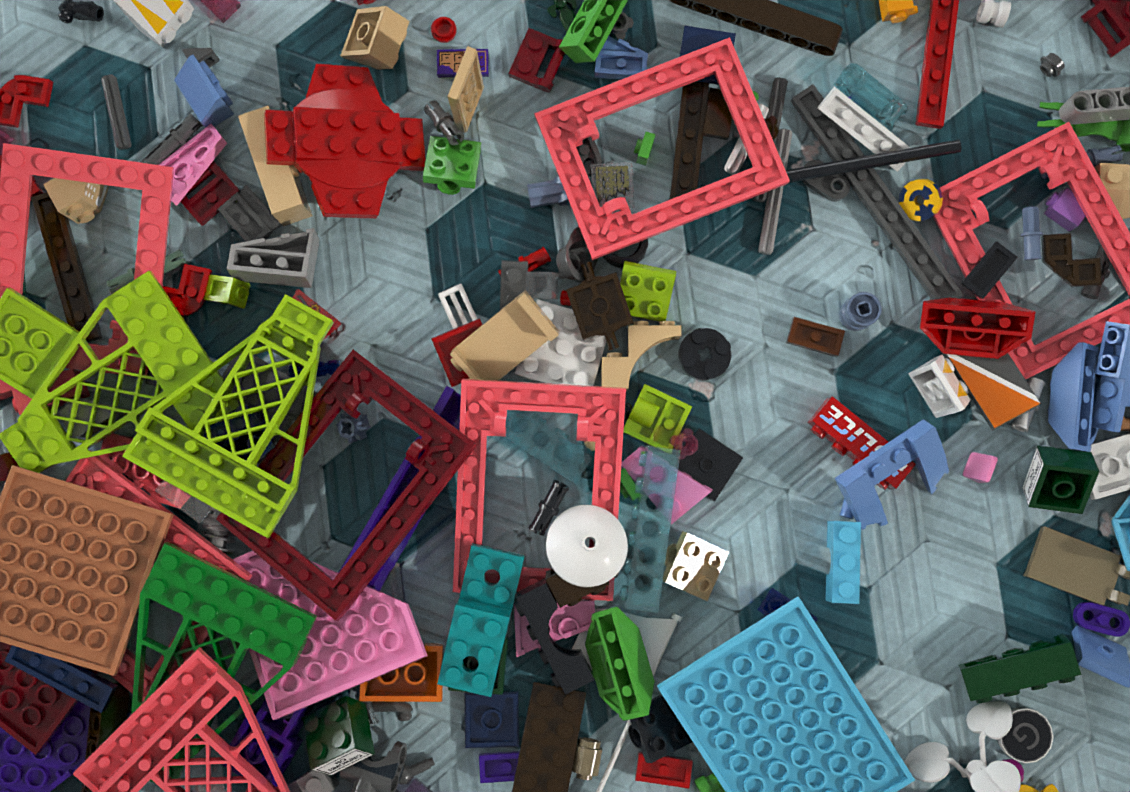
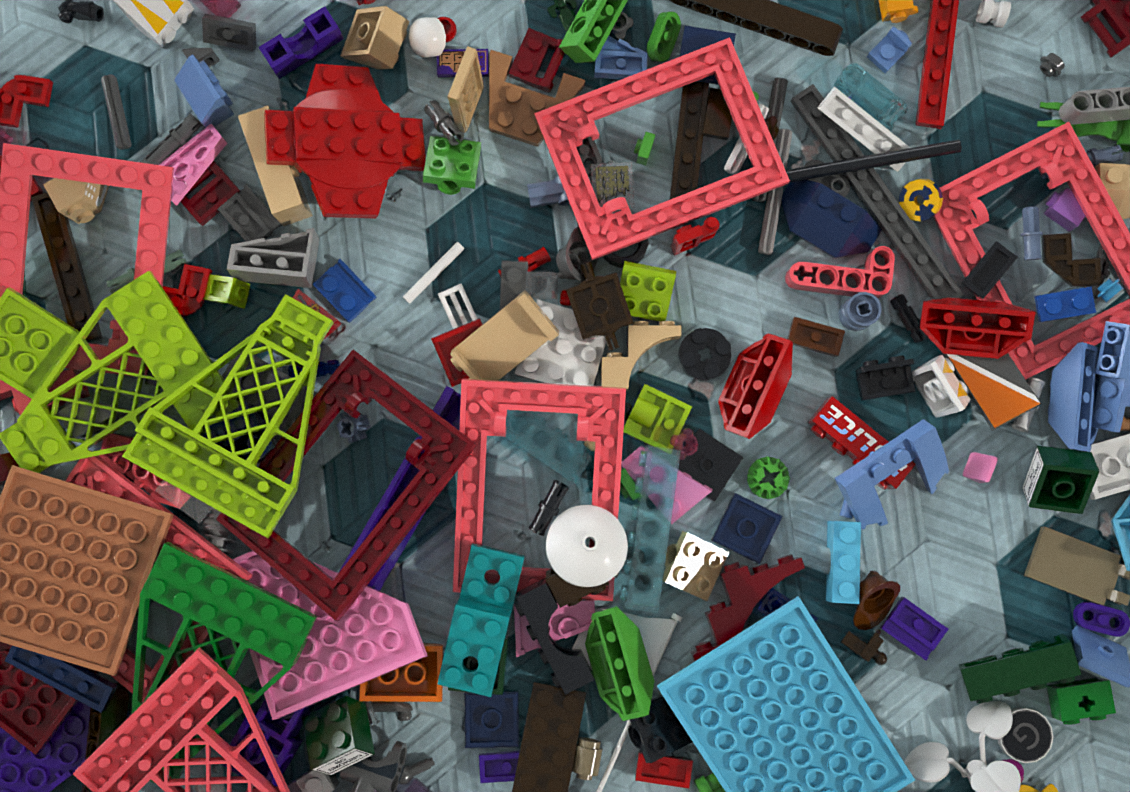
(229, 32): none -> dark grey plate
(290, 53): none -> dark purple arch
(344, 290): none -> blue plate
(427, 37): none -> white hair
(433, 272): none -> white bar
(514, 106): none -> medium nougat wing
(663, 36): none -> bright green plate
(691, 237): none -> red plate
(743, 593): none -> dark red arch
(746, 528): none -> dark blue tile
(756, 385): none -> red wedge
(756, 474): none -> bright green gear
(828, 219): none -> dark blue wedge
(838, 274): none -> coral beam
(866, 650): none -> dark brown piece
(875, 600): none -> reddish brown piece
(885, 379): none -> black bracket
(890, 49): none -> medium blue bracket
(908, 317): none -> black axle
(914, 628): none -> dark purple plate
(1065, 304): none -> blue plate
(1096, 704): none -> green brick
(1109, 289): none -> dark azure plate

